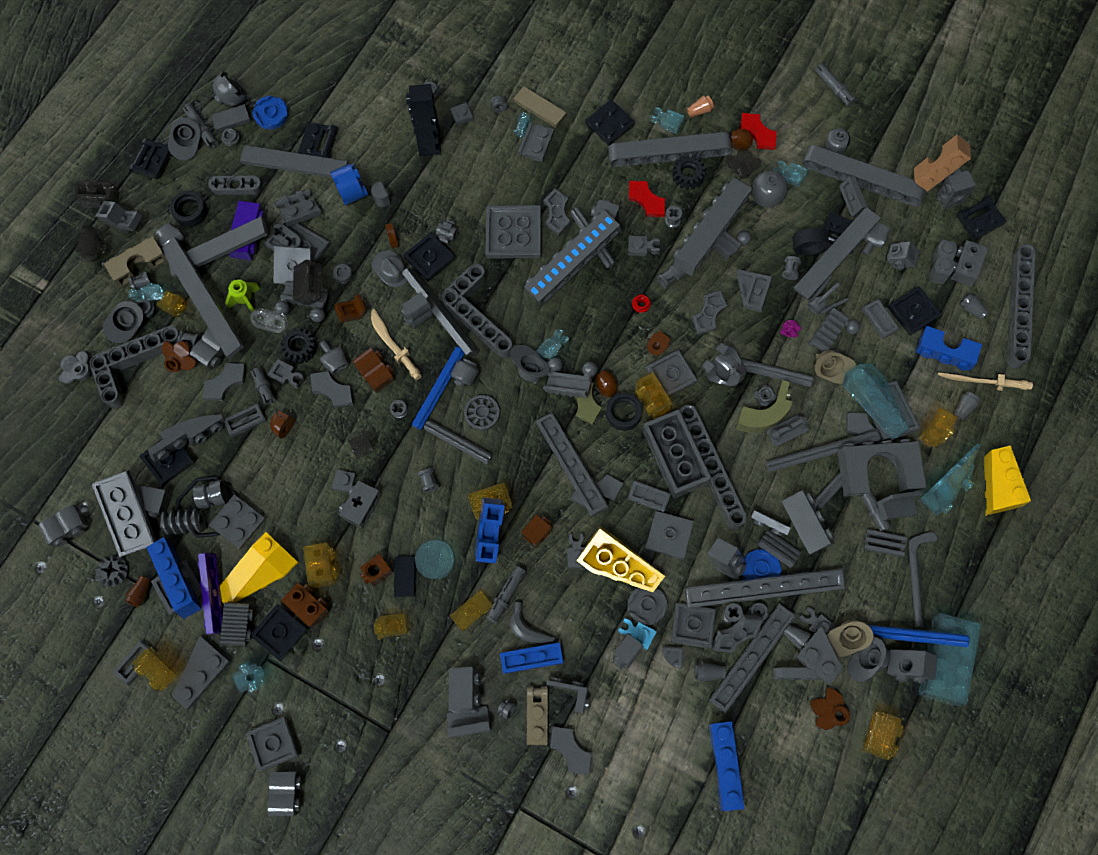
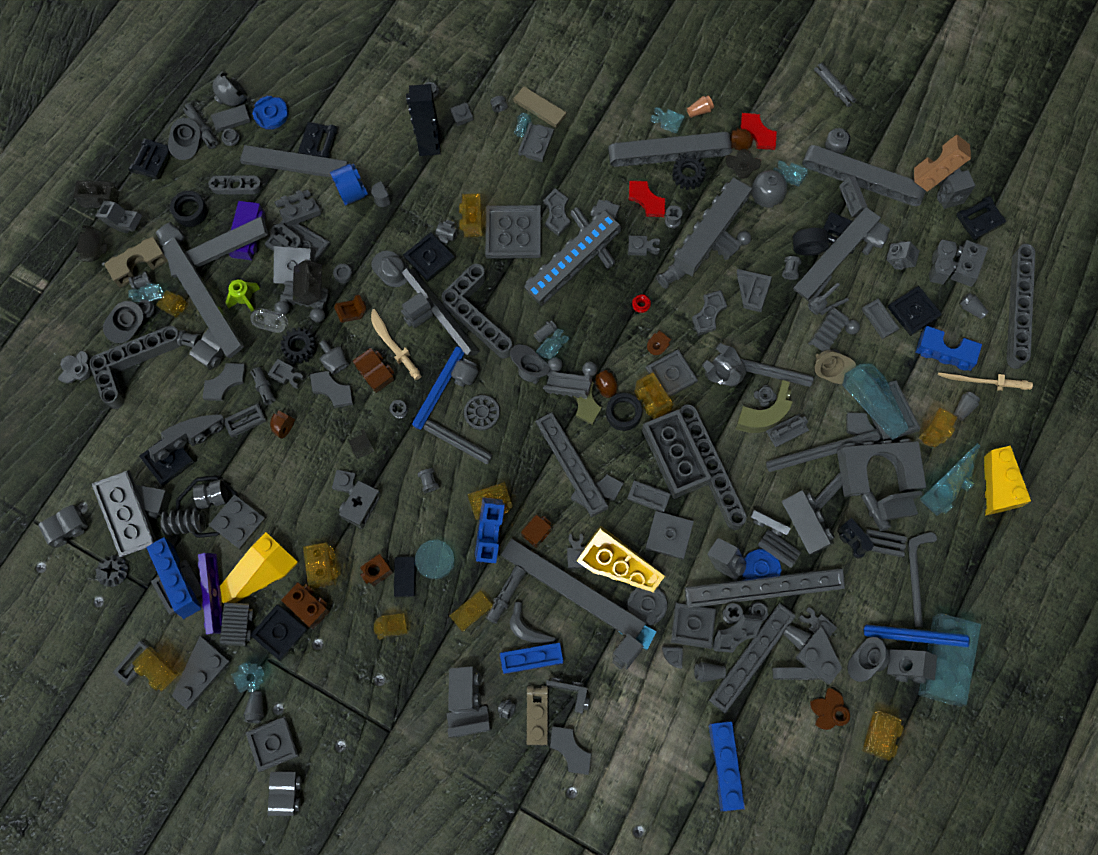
(137, 594): reddish brown cone -> none
(177, 356): reddish brown plate -> none
(254, 709): none -> dark grey cone
(391, 234): reddish brown tile -> none
(471, 215): none -> clear yellow brick
(545, 331): none -> dark grey pin
(573, 589): none -> dark grey tile
(610, 122): black plate -> none
(790, 328): magenta plate -> none
(850, 533): none -> black plate
(850, 637): dark tan piece -> none

